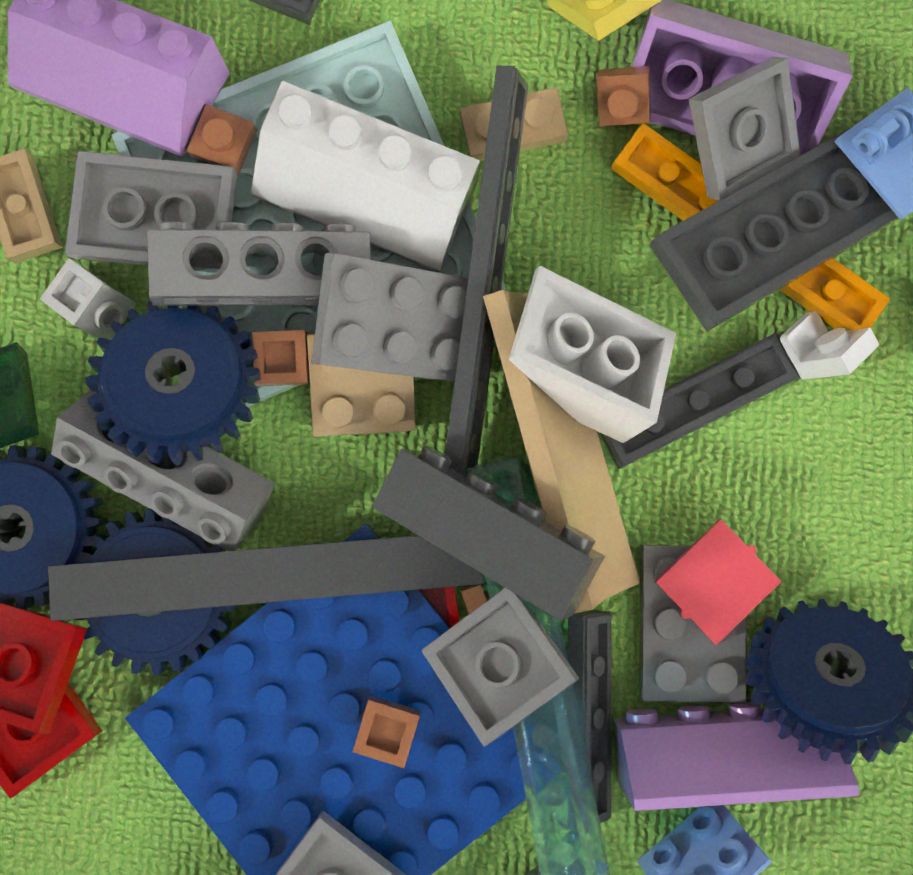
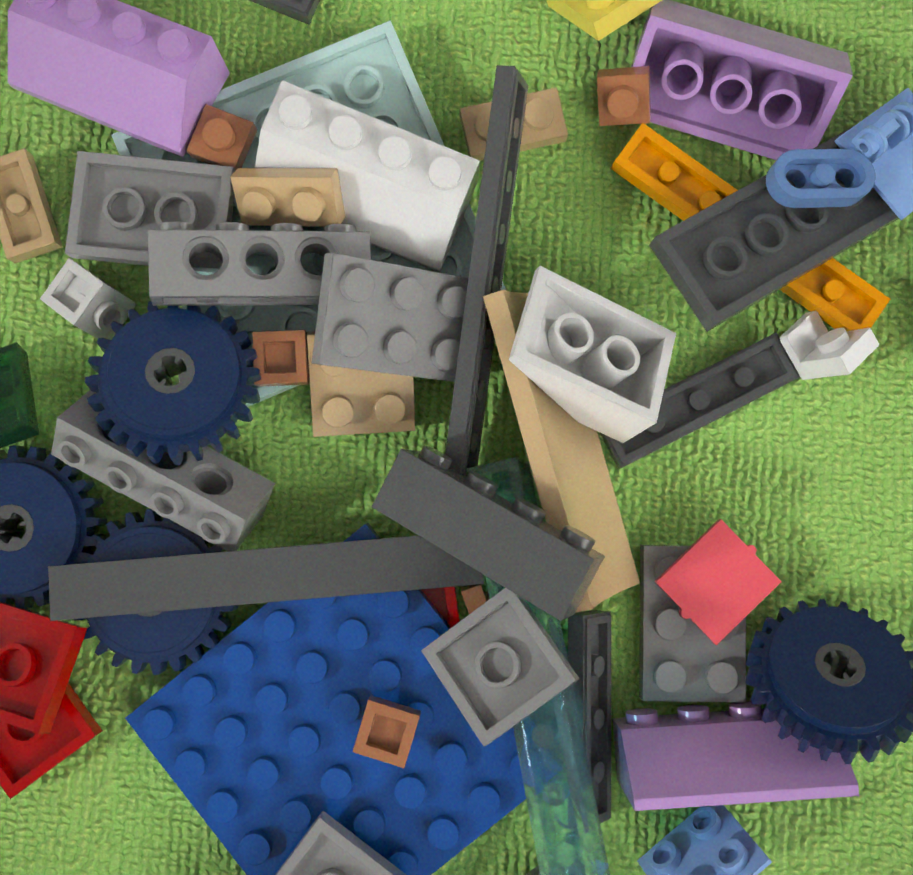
(288, 196): none -> tan plate
(745, 127): light grey plate -> none
(814, 177): none -> medium blue plate

